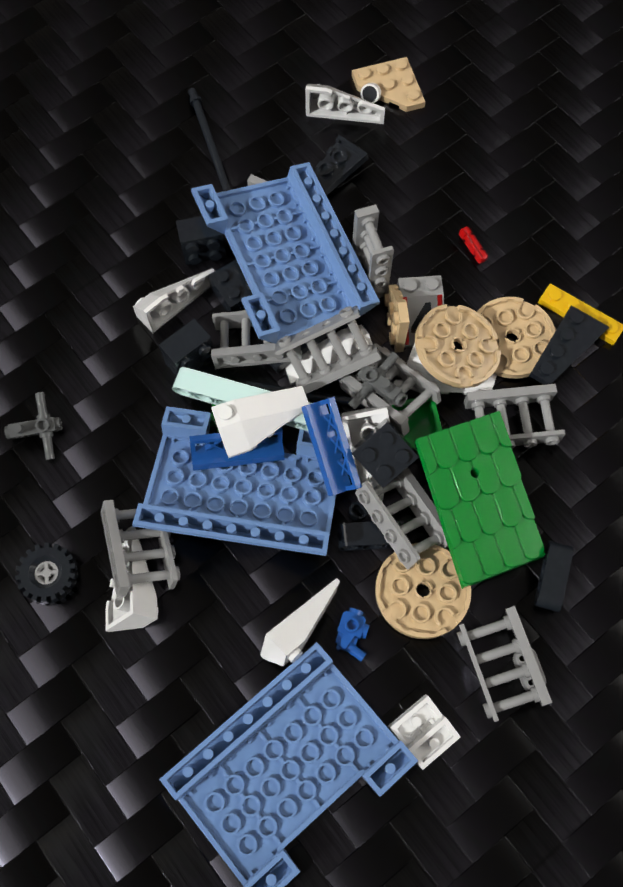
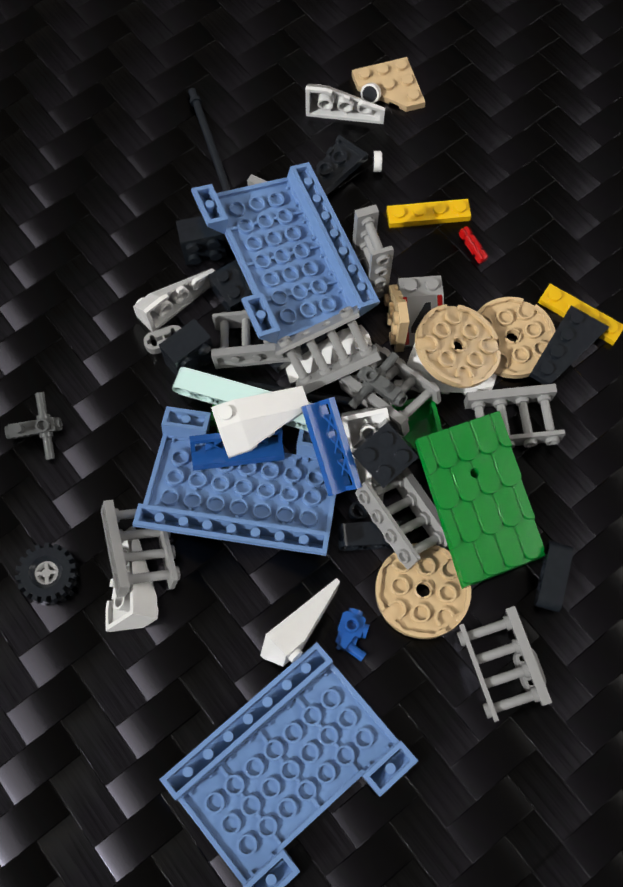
(159, 335): none -> light grey beam
(377, 161): none -> white tile
(424, 731): white slope -> none
(428, 213): none -> yellow plate

